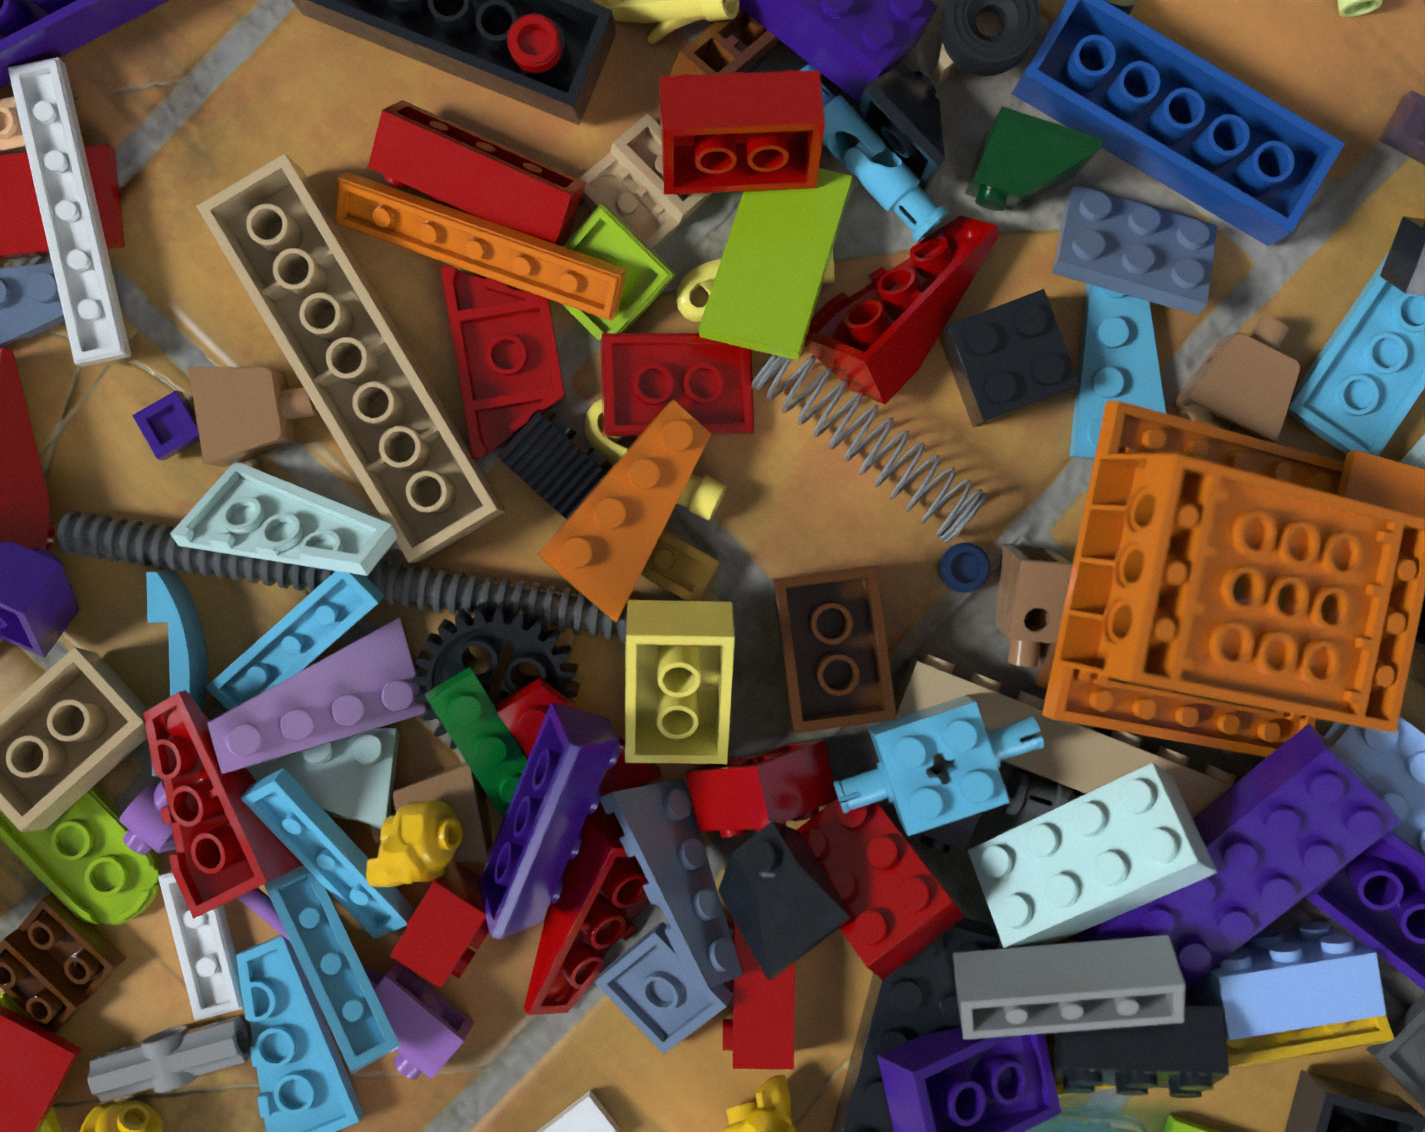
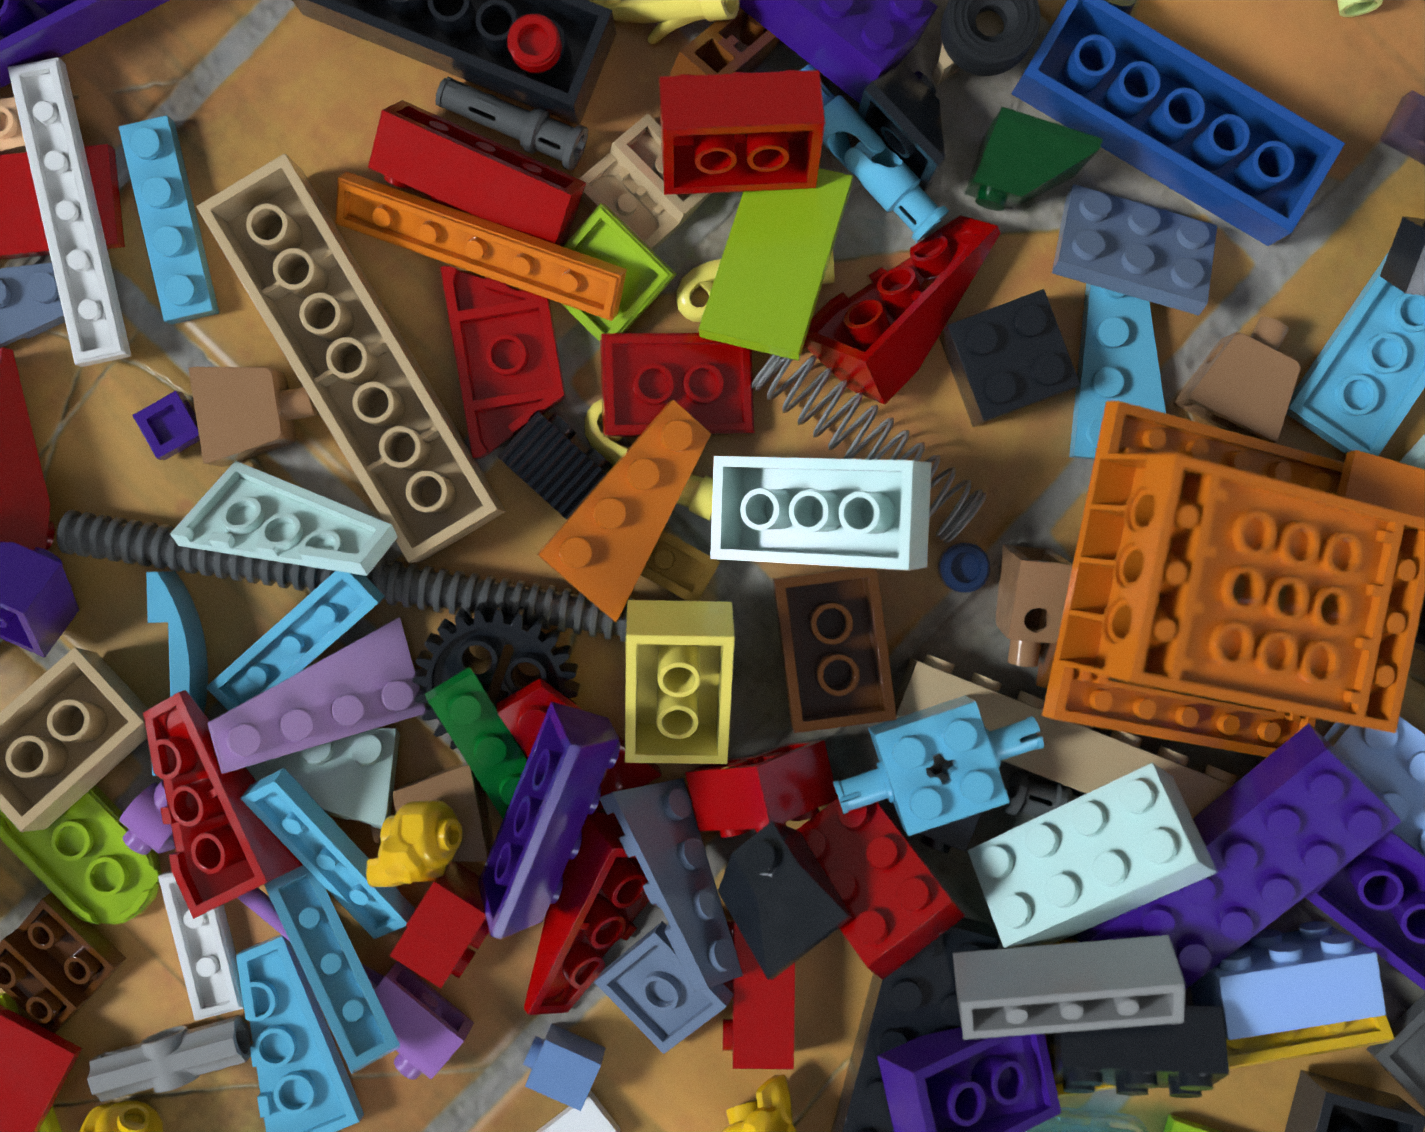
(168, 220): none -> medium azure plate
(532, 128): none -> dark grey pin
(563, 1066): none -> medium blue brick
(821, 511): none -> light aqua brick

